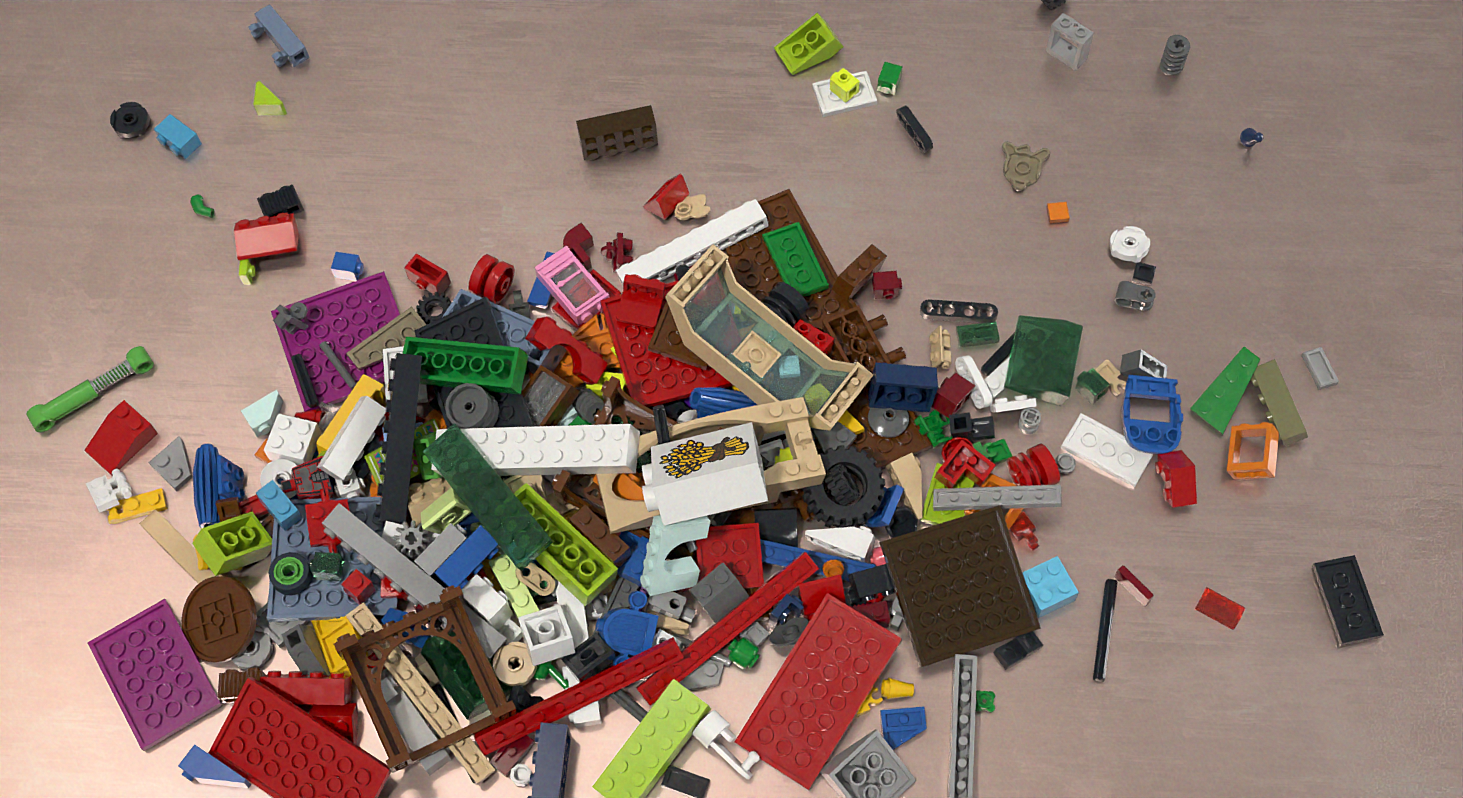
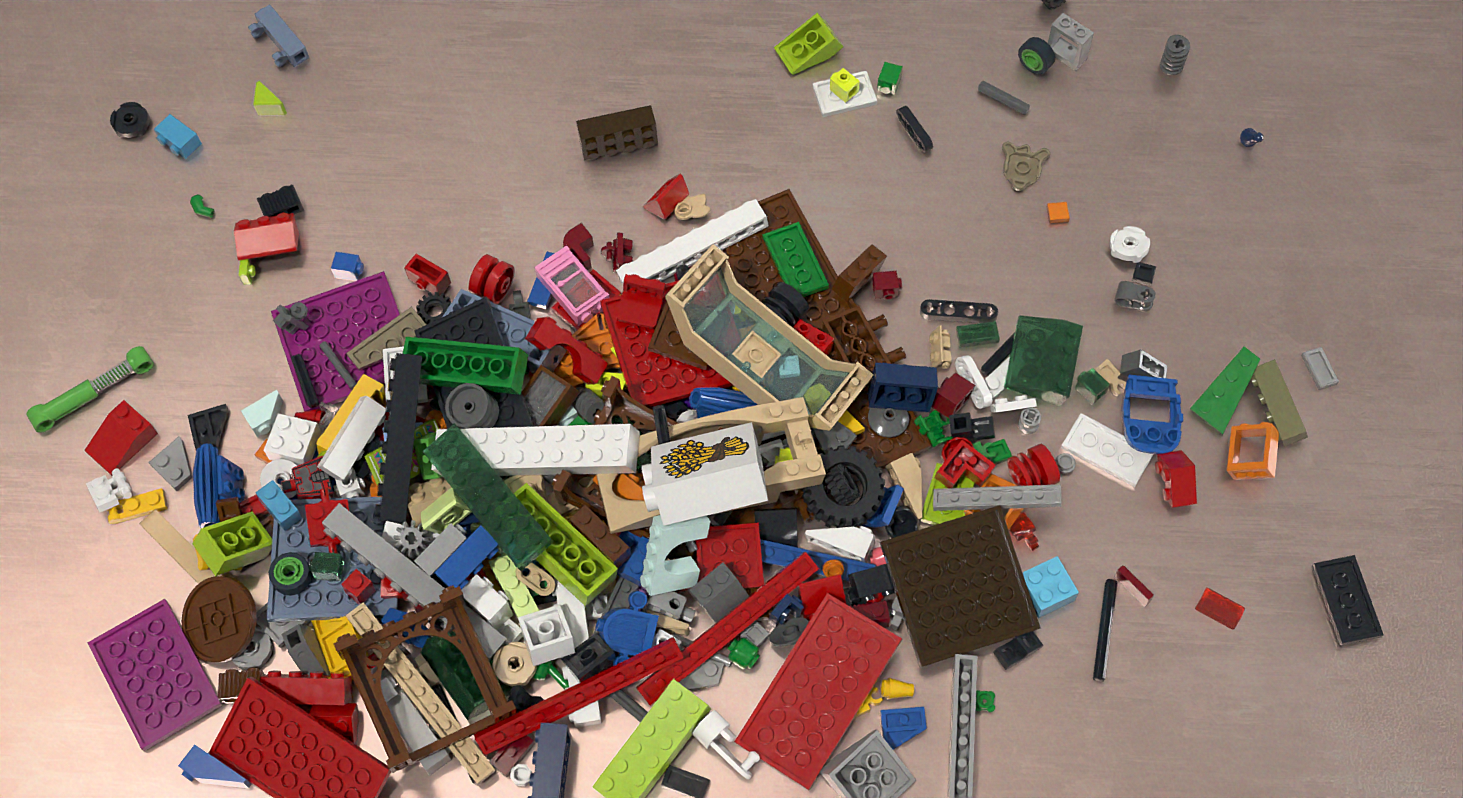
(208, 425): none -> black wing
(1003, 97): none -> dark grey axle
(1036, 55): none -> black wheel

